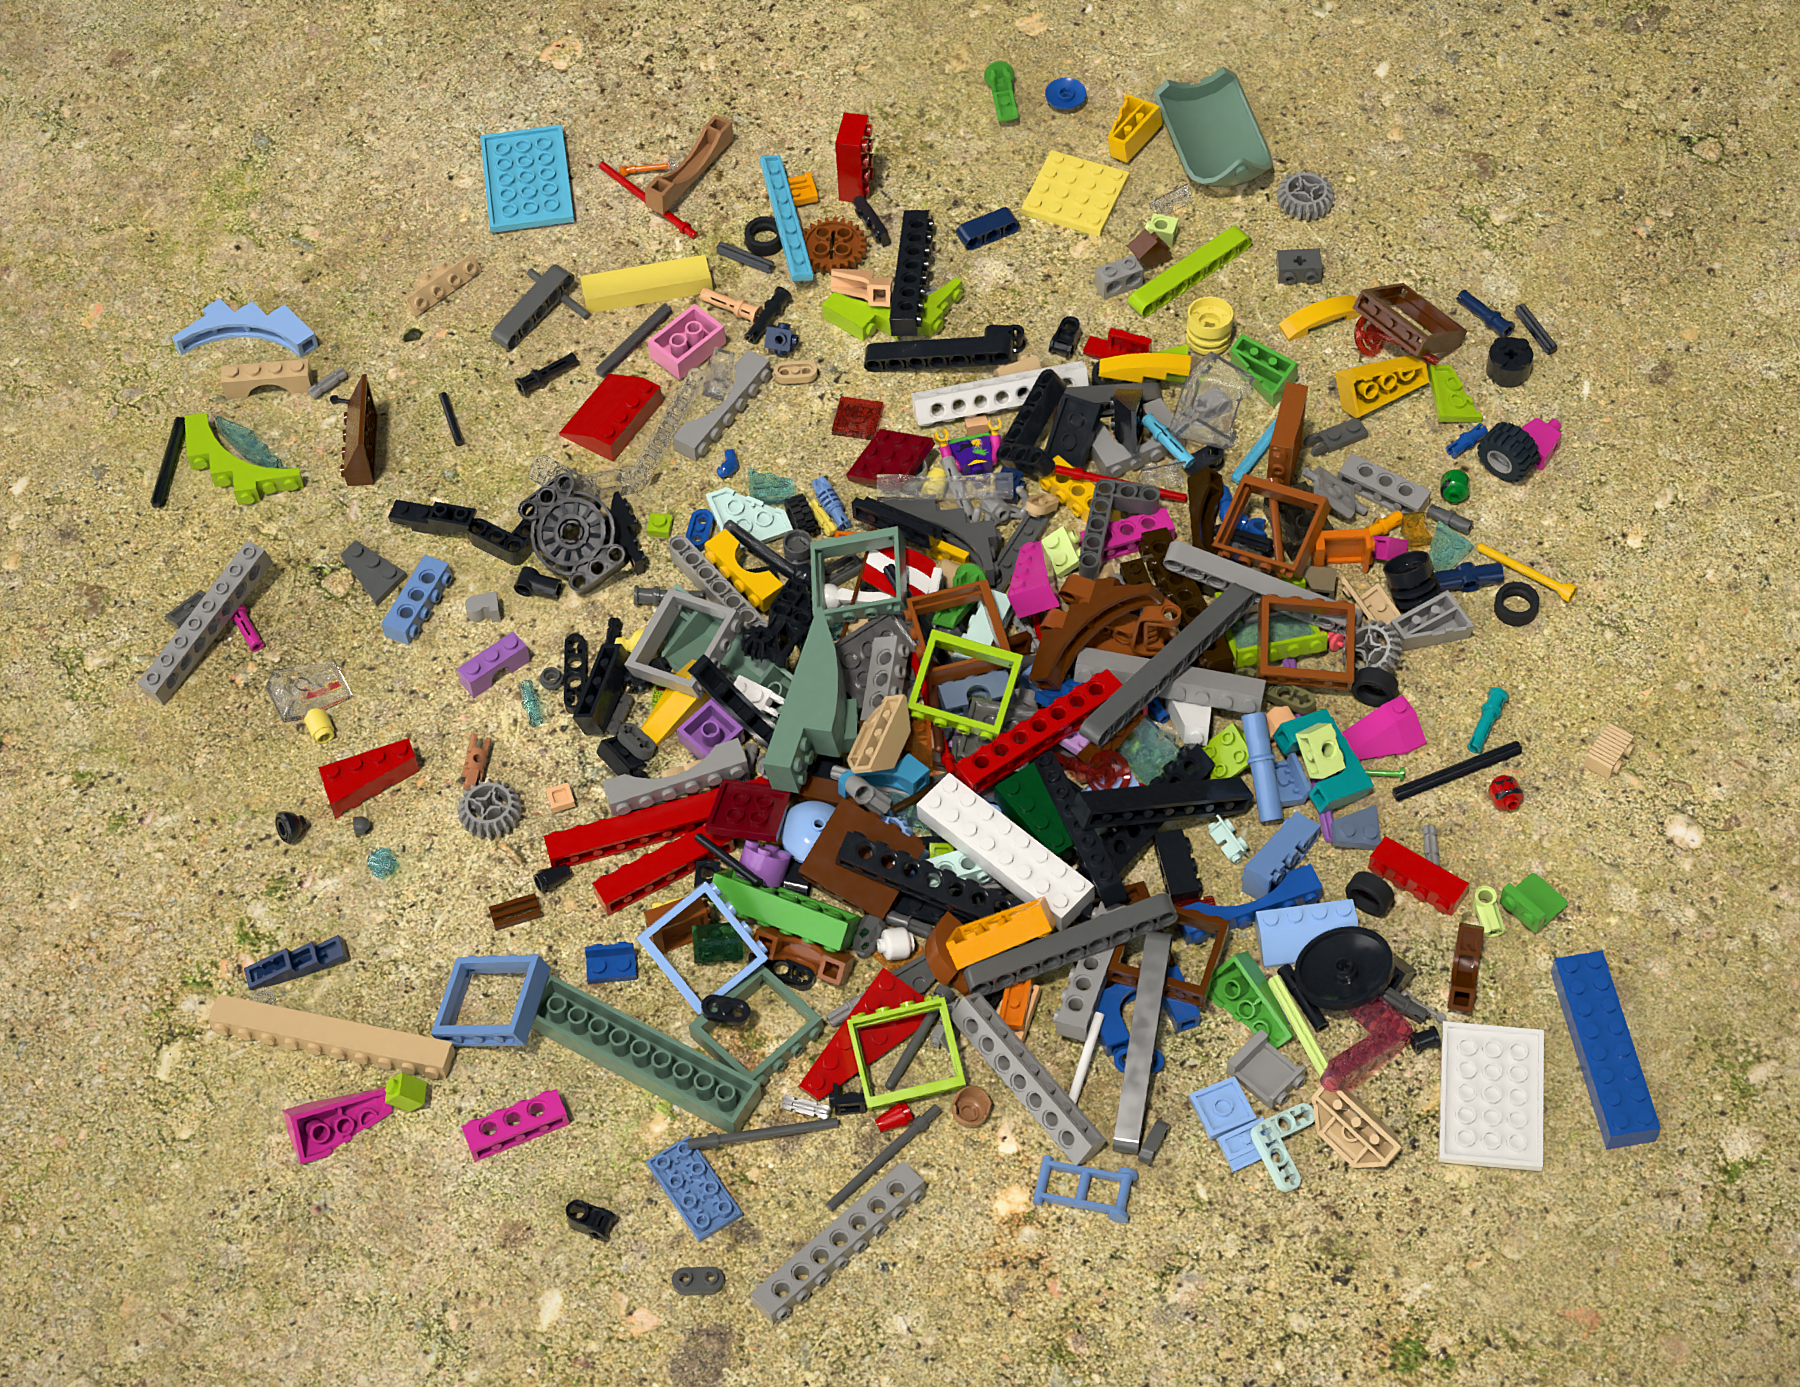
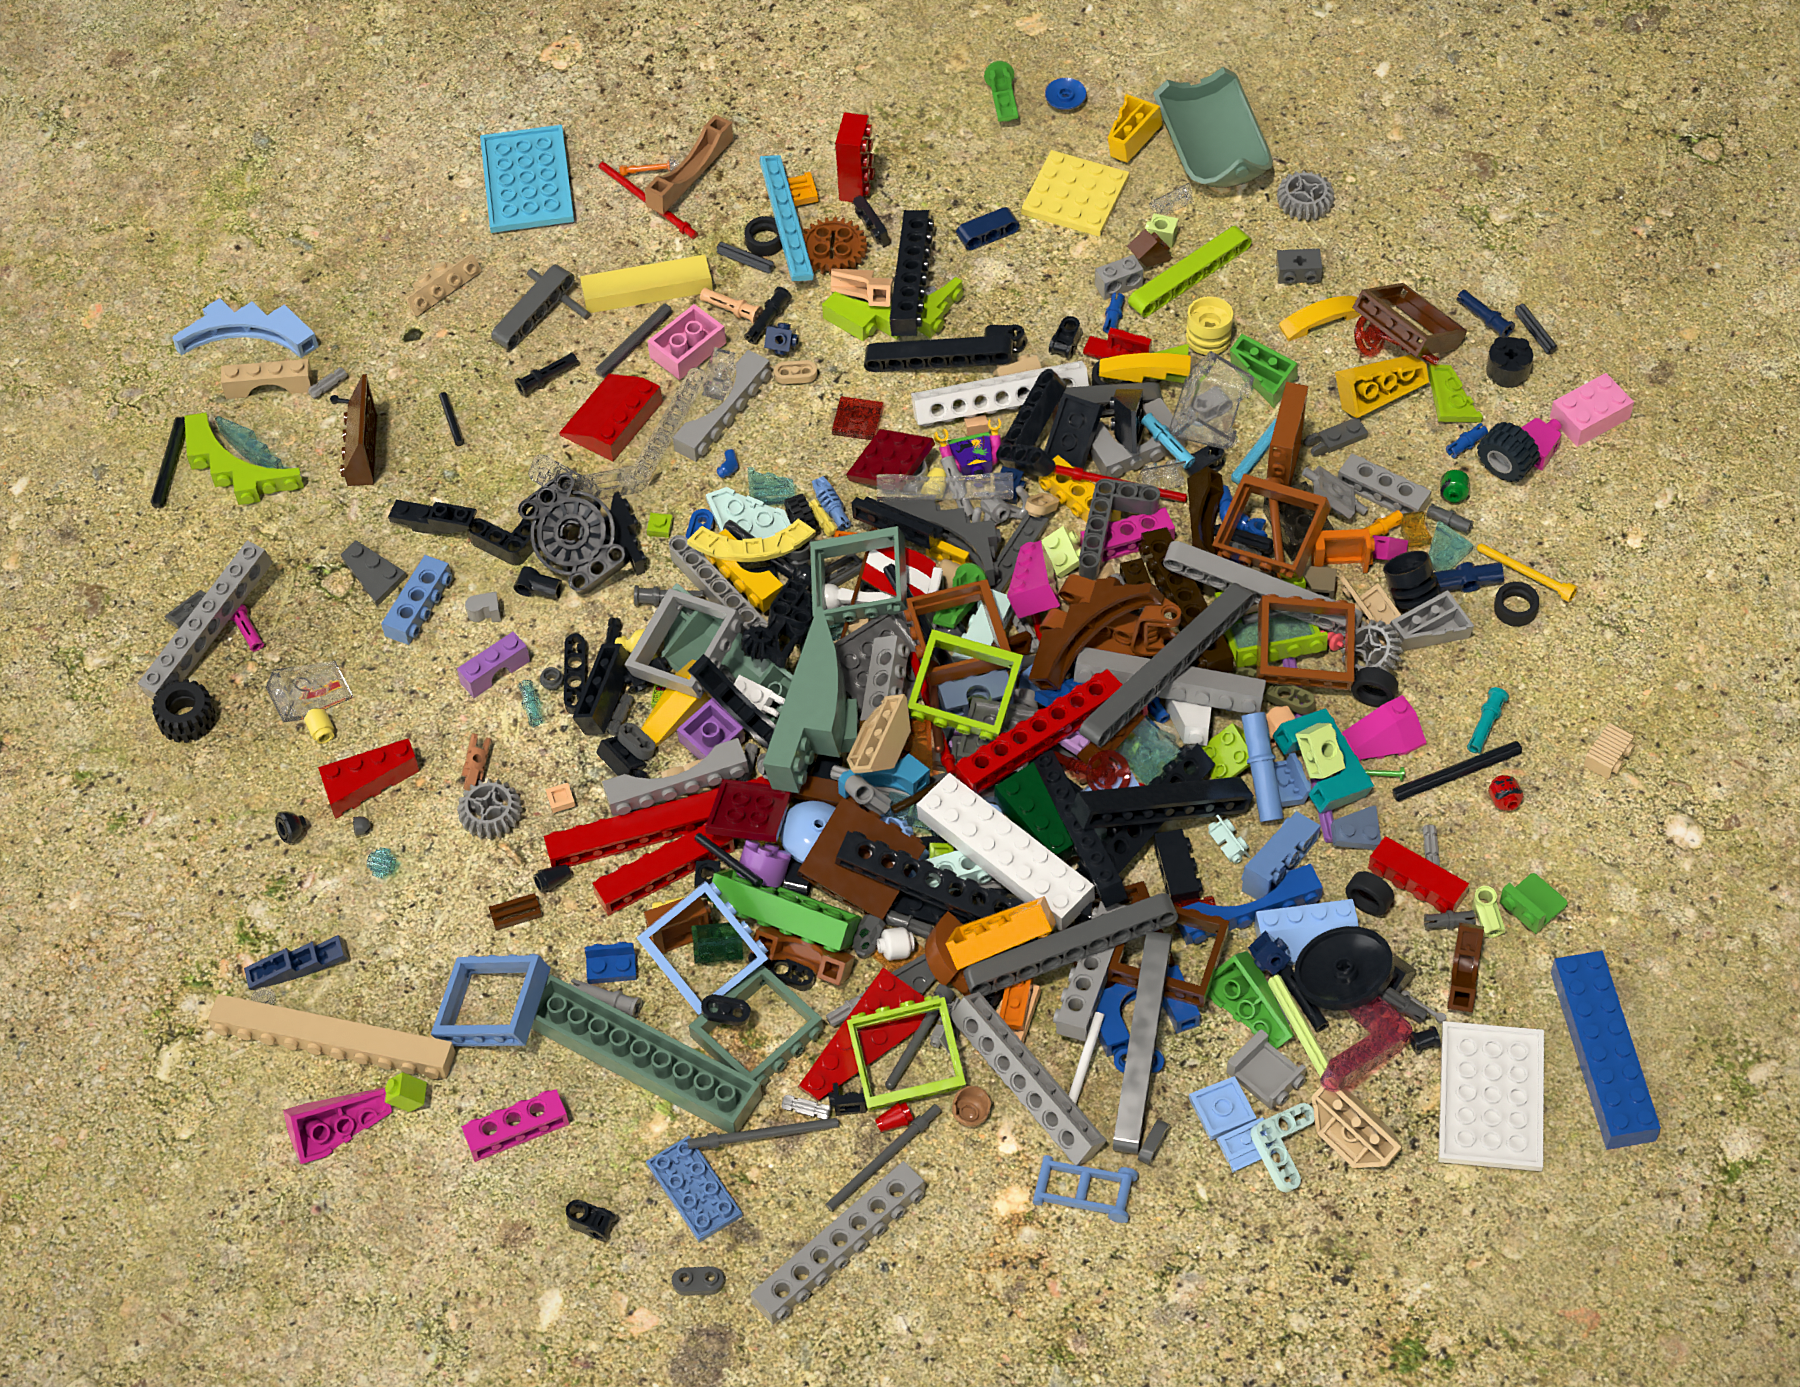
(187, 725): none -> black tyre
(615, 999): none -> light grey pin
(752, 549): none -> light yellow tile
(1113, 312): none -> blue pin
(1270, 953): none -> dark blue brick
(1449, 919): none -> dark grey pin
(1592, 409): none -> bright pink brick

